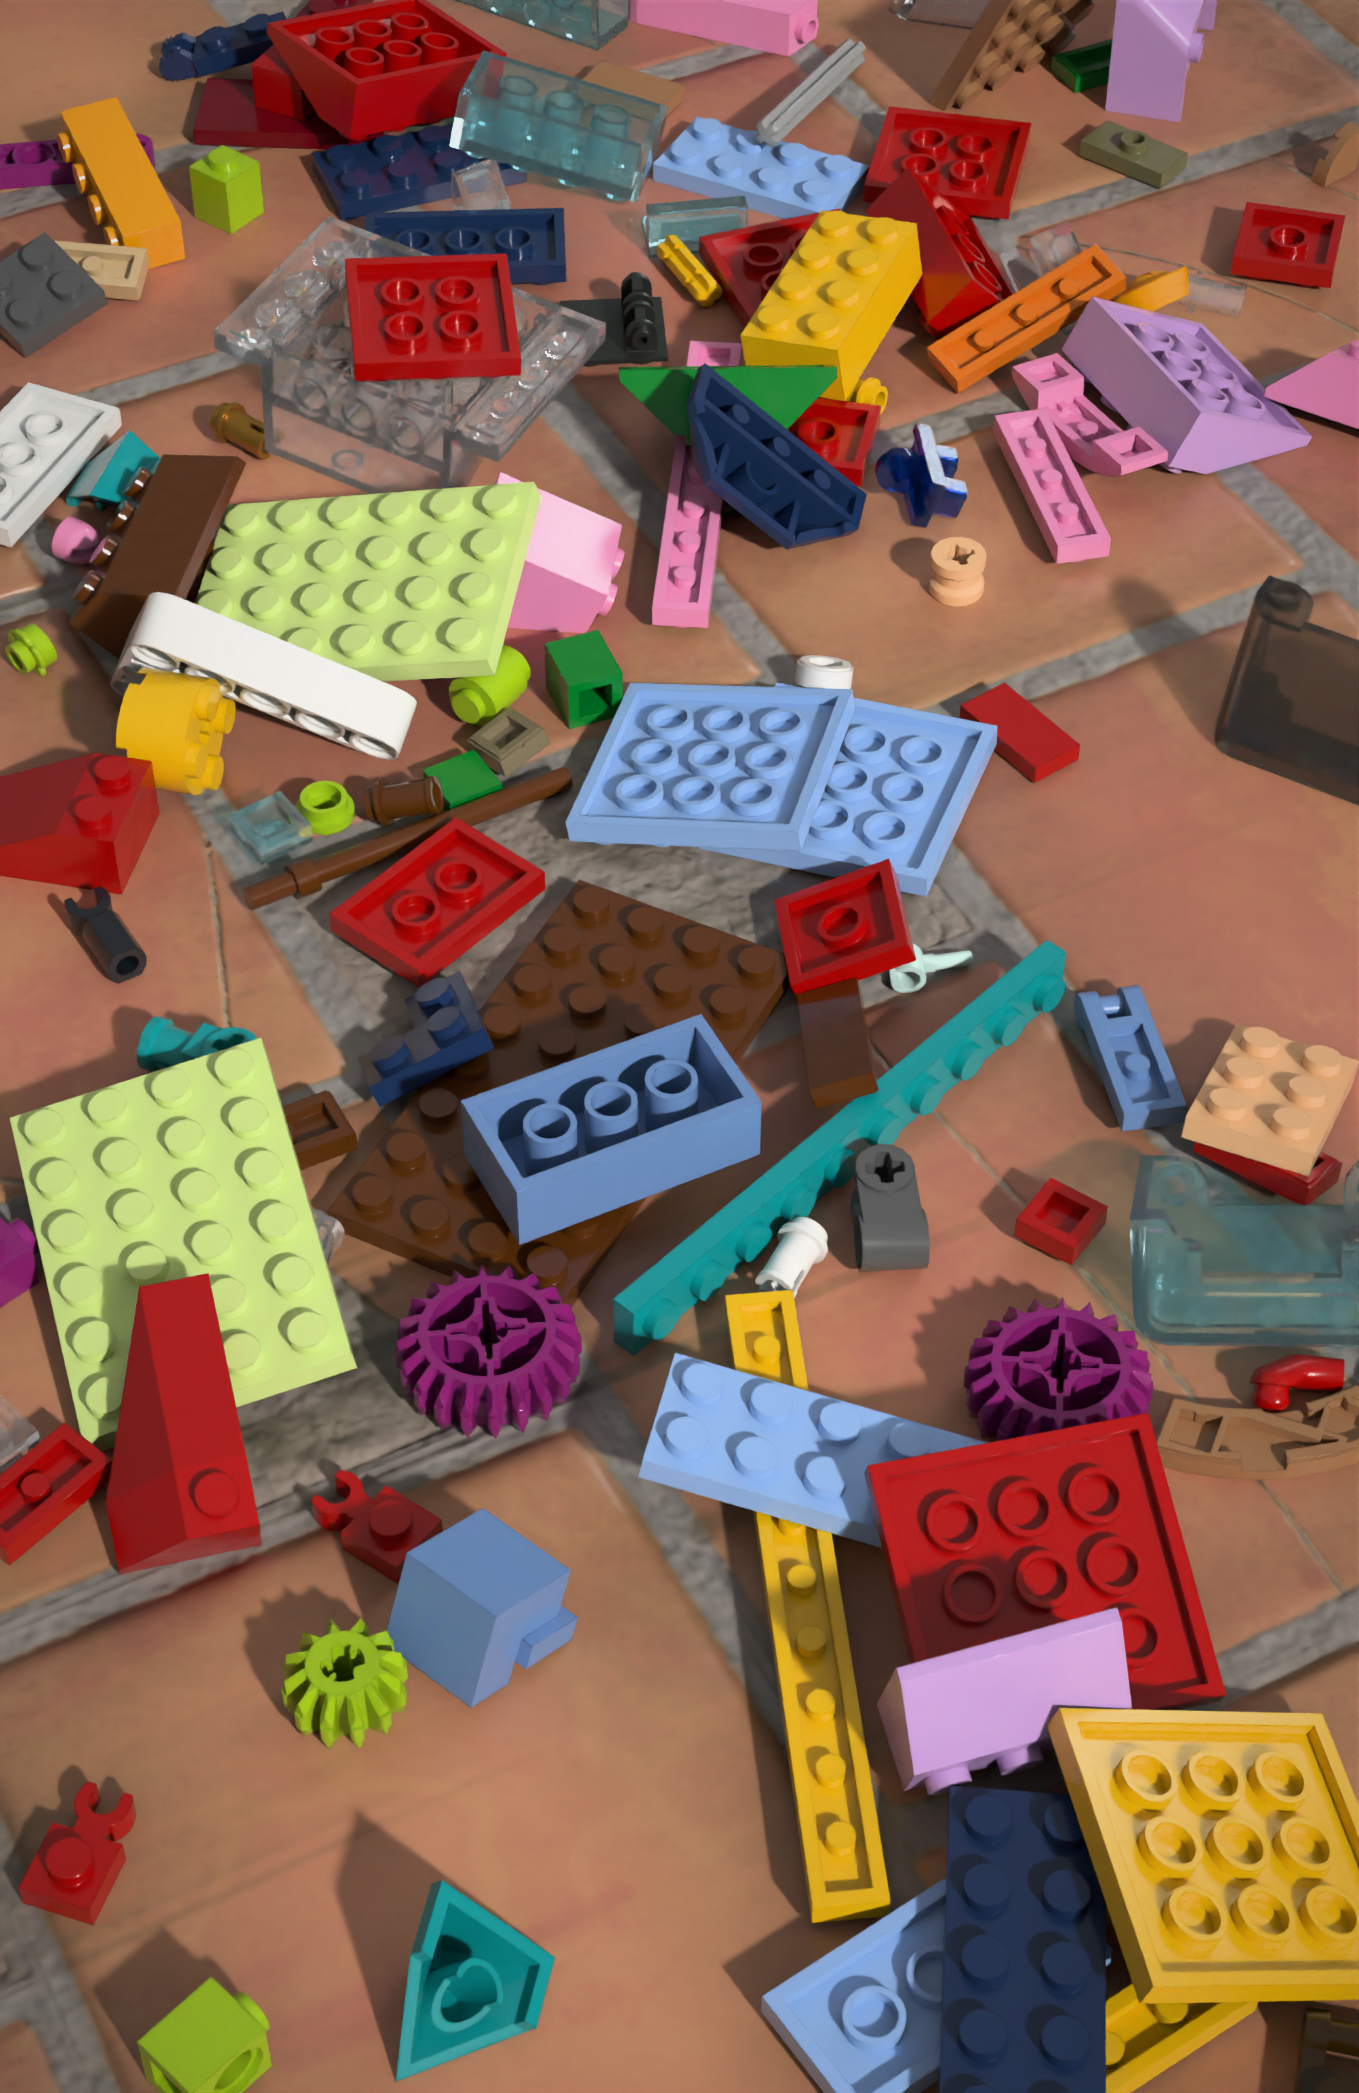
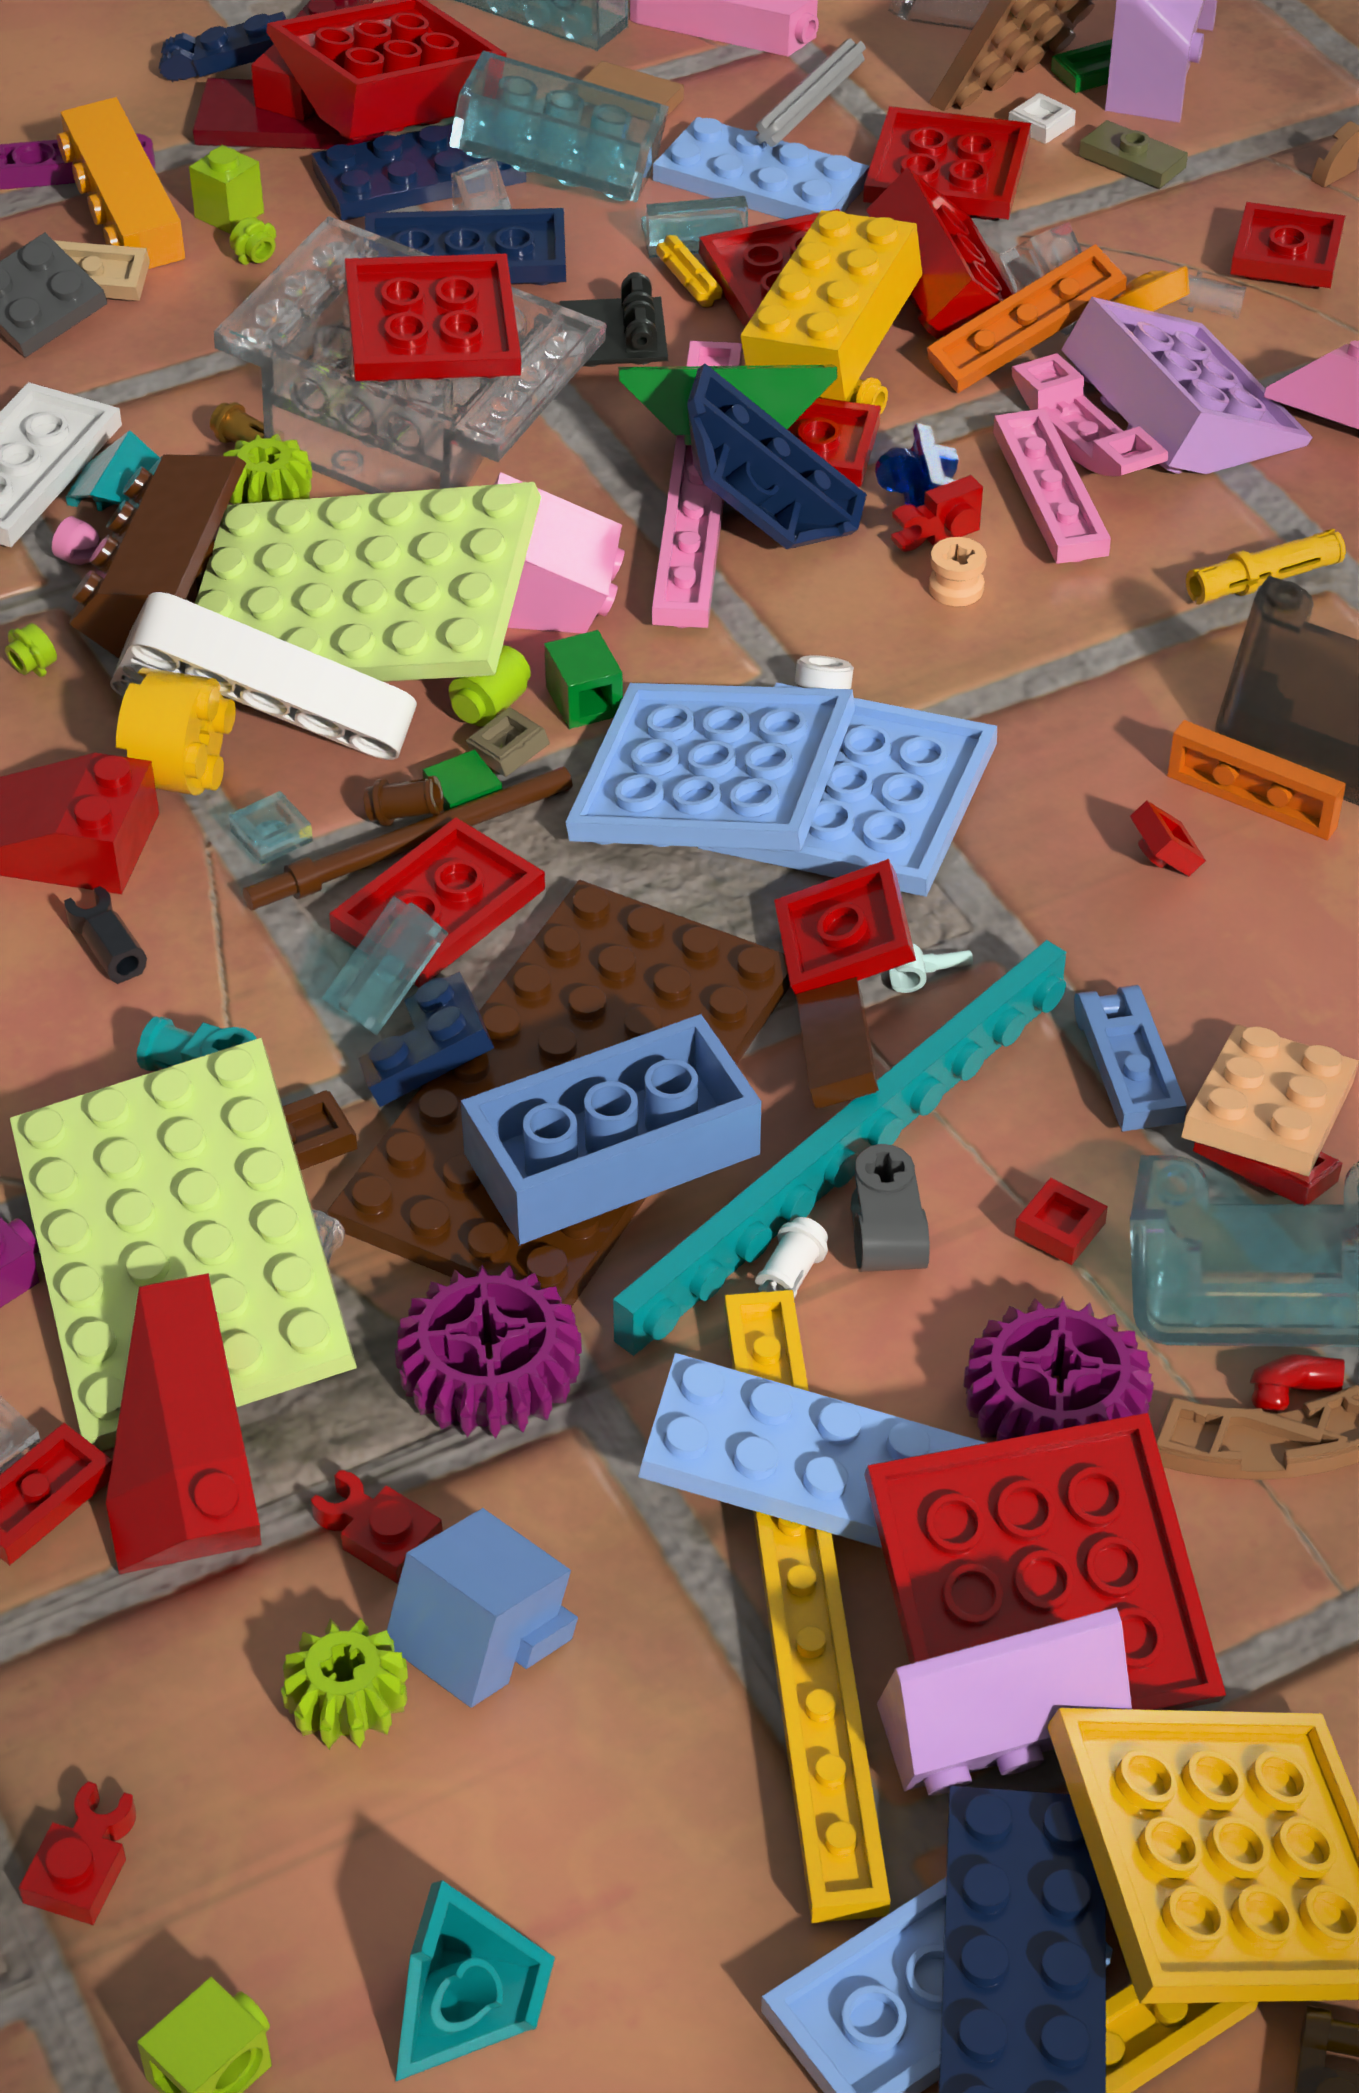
(253, 240): none -> lime plate
(272, 471): none -> lime gear
(326, 807): lime plate -> none
(385, 965): none -> clear light blue panel
(946, 513): none -> red plate
(1023, 732): red tile -> none
(1046, 117): none -> white tile
(1166, 839): none -> red plate
(1247, 571): none -> yellow pin
(1256, 780): none -> orange plate

